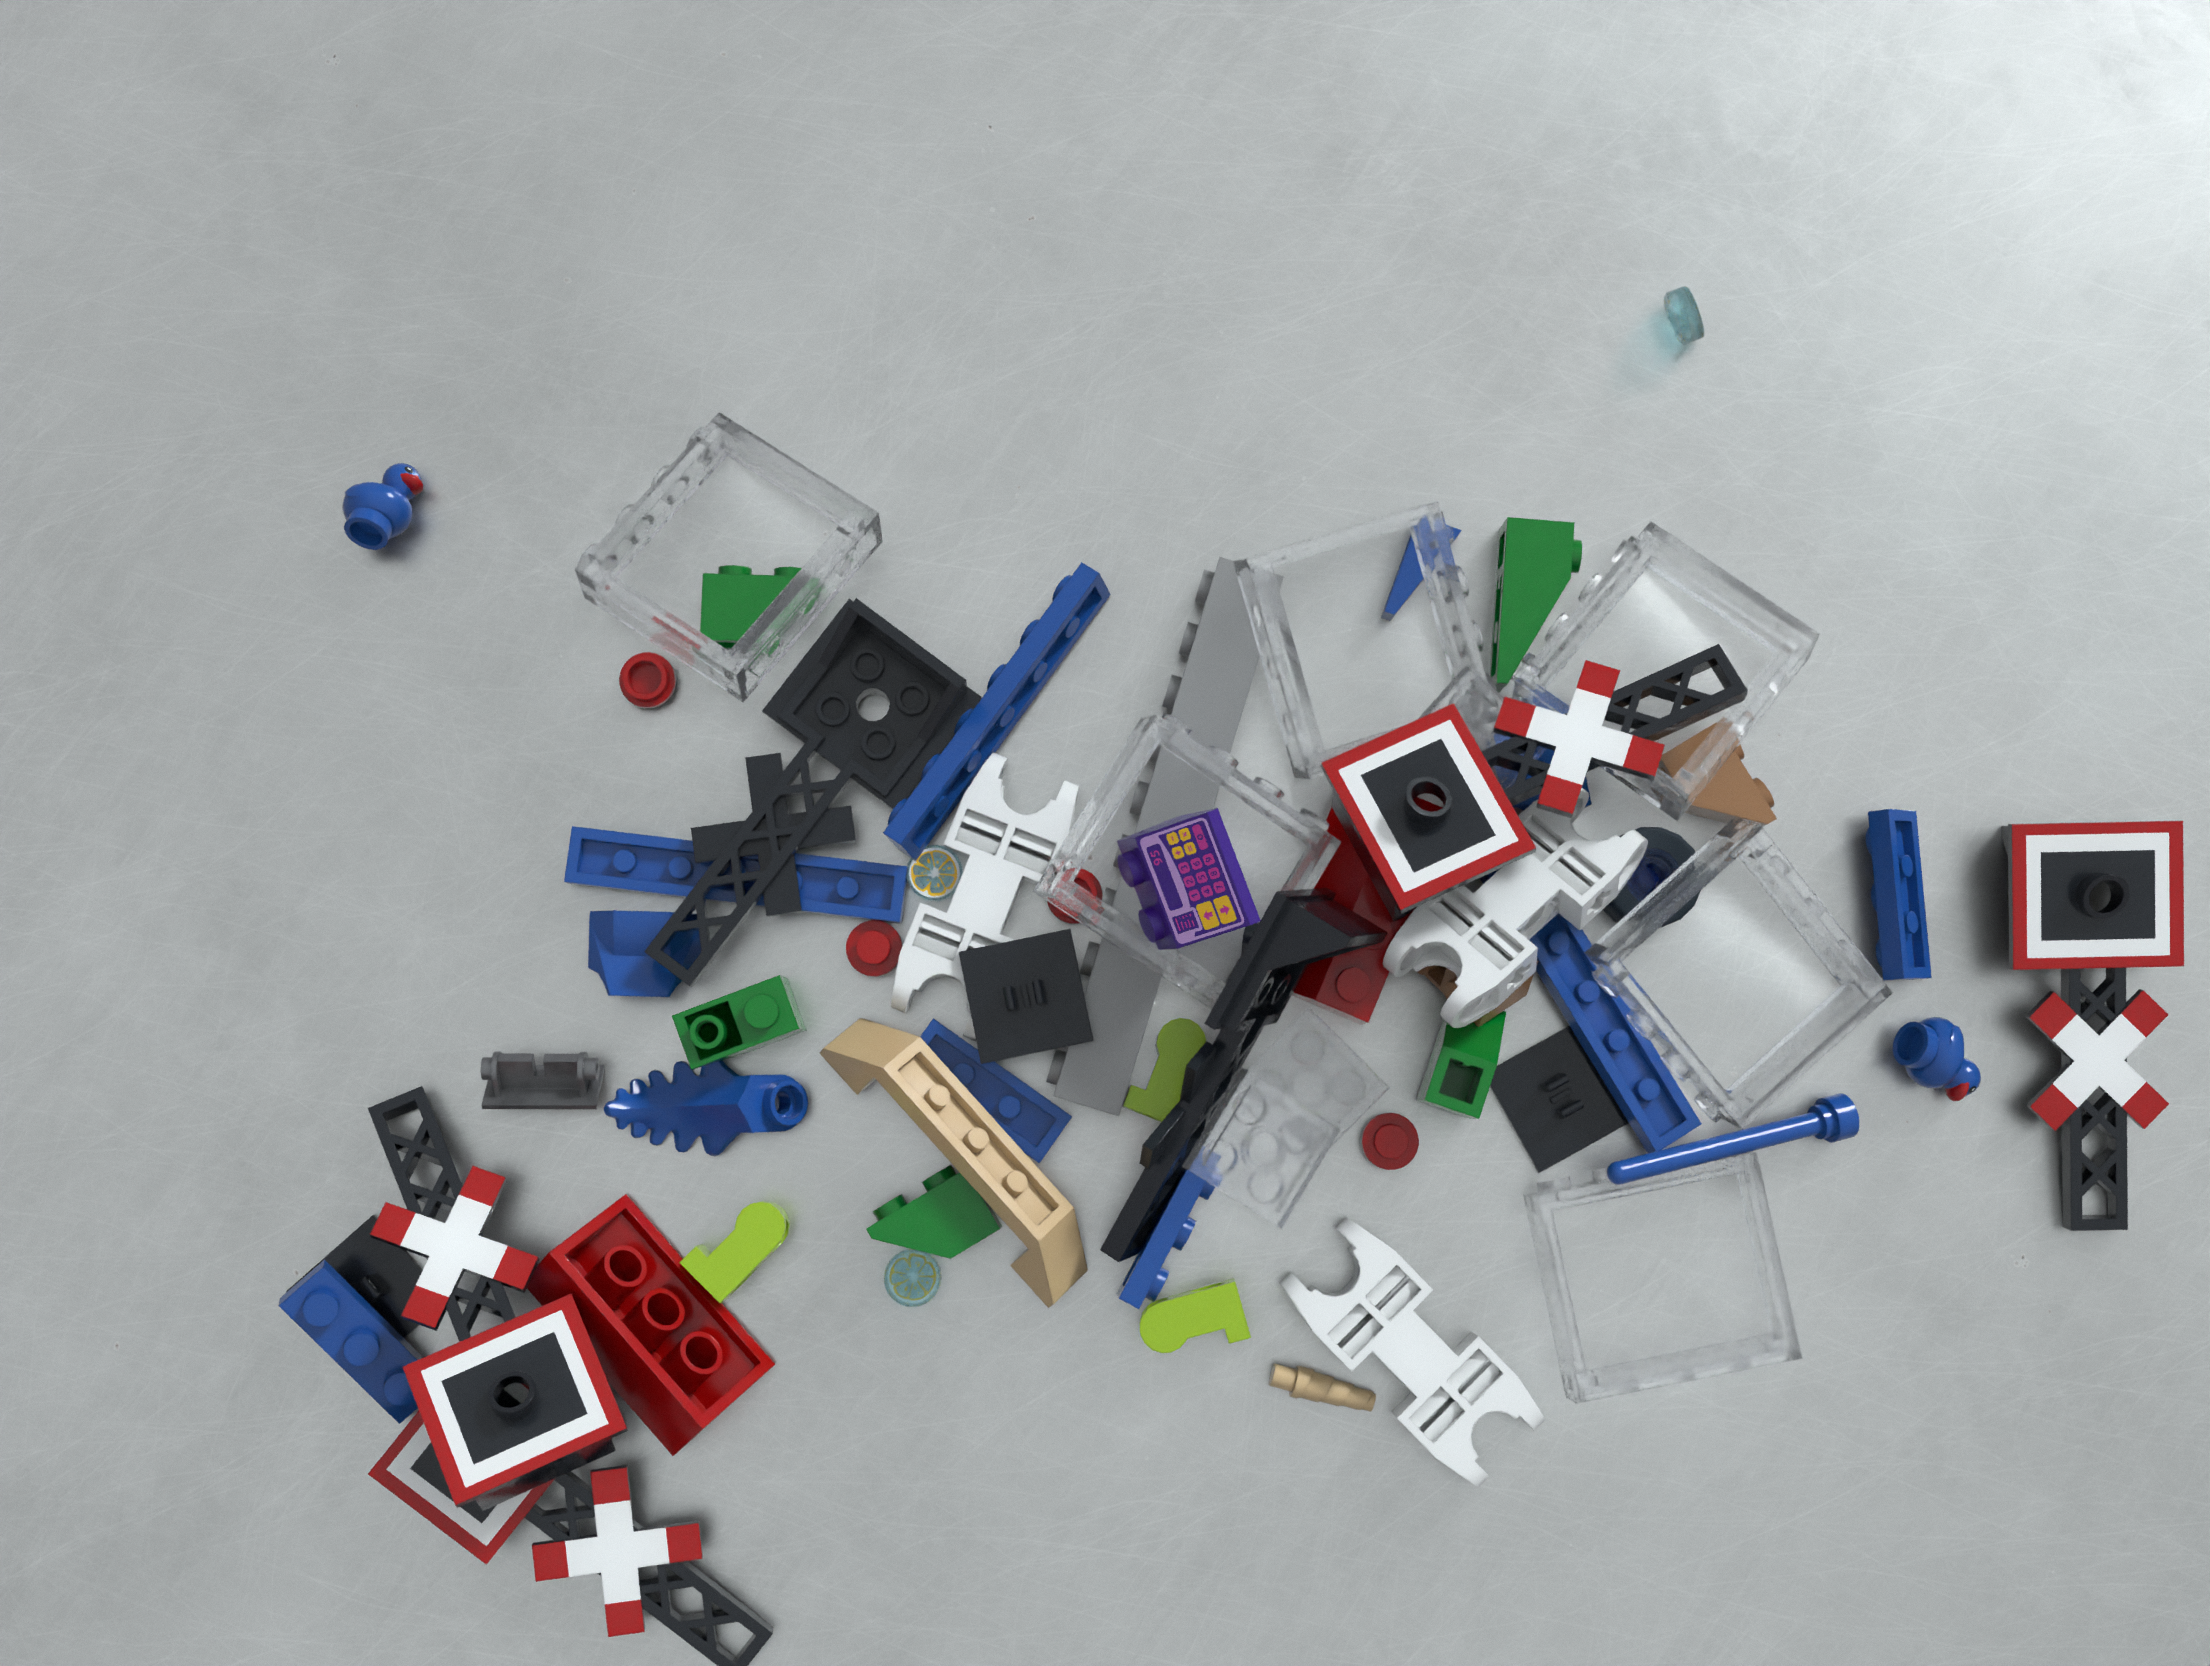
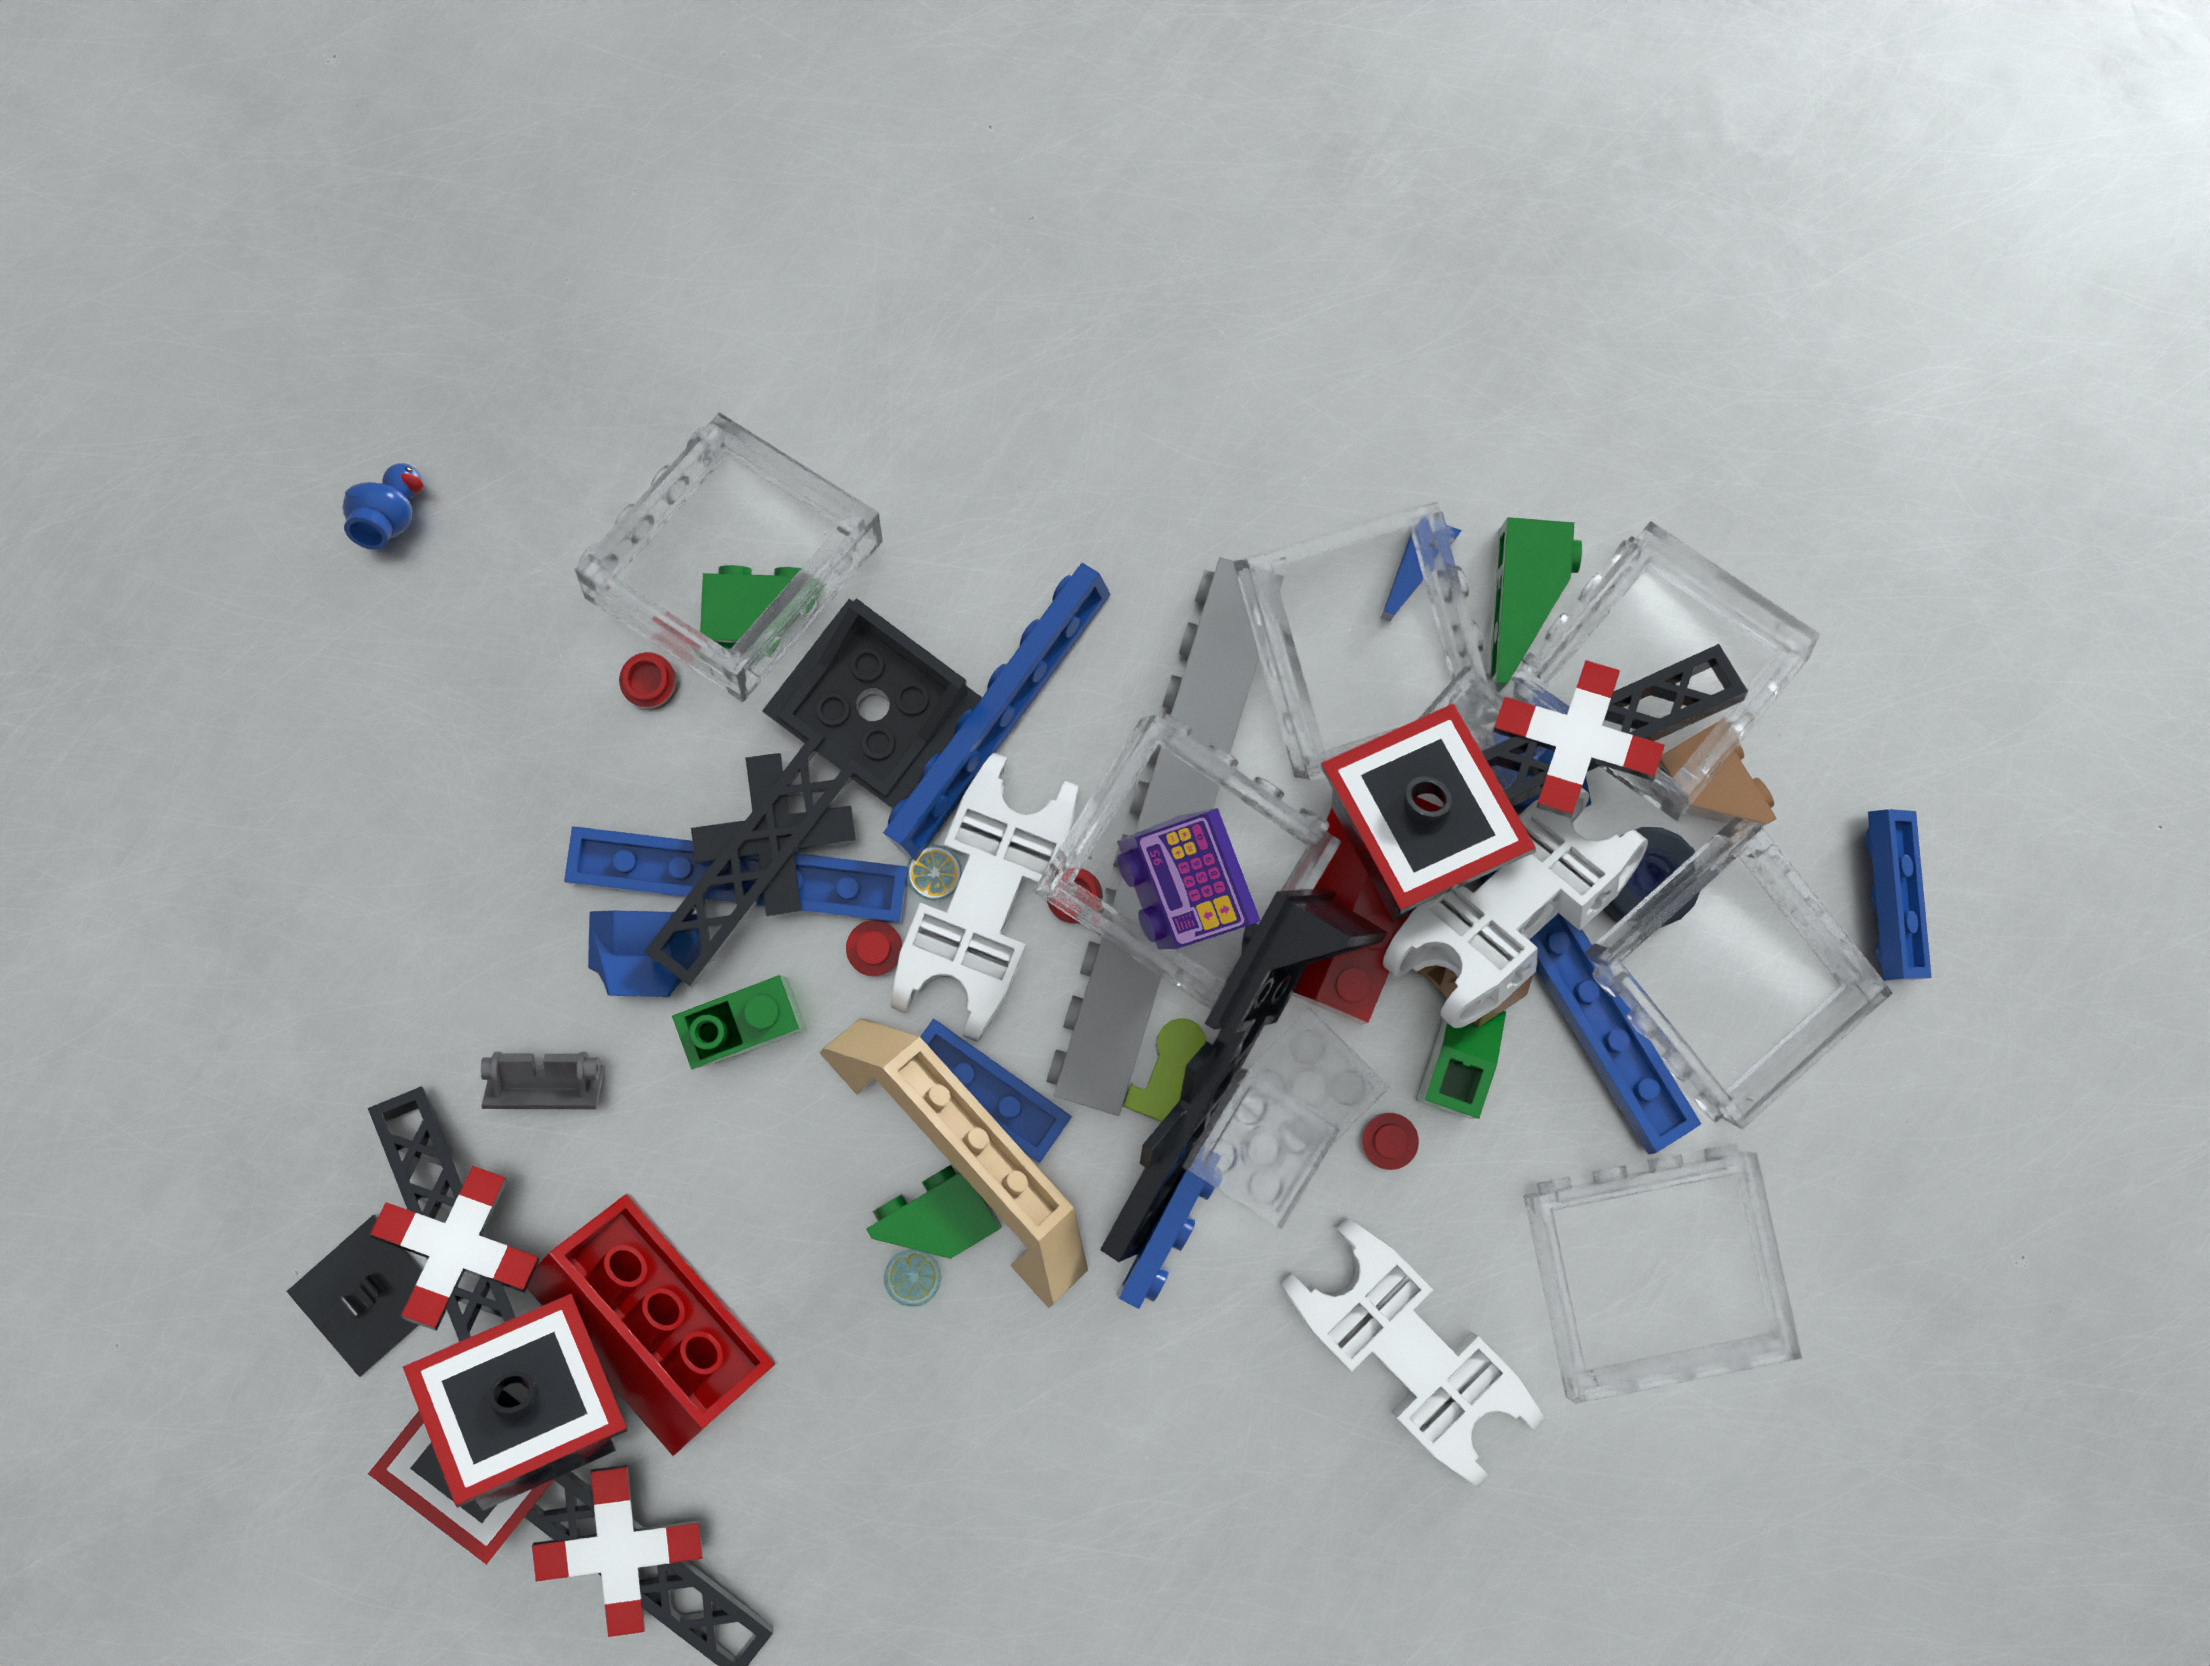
(354, 1337): blue plate -> none
(707, 1106): blue plant -> none
(756, 1236): lime leg -> none
(1025, 996): black piece -> none
(1174, 1319): lime leg -> none
(1318, 1387): tan animal -> none
(1555, 1099): black piece -> none
(1683, 315): clear light blue tile -> none
(1829, 1119): blue piece -> none
(1935, 1057): blue animal -> none
(2056, 928): piece -> none

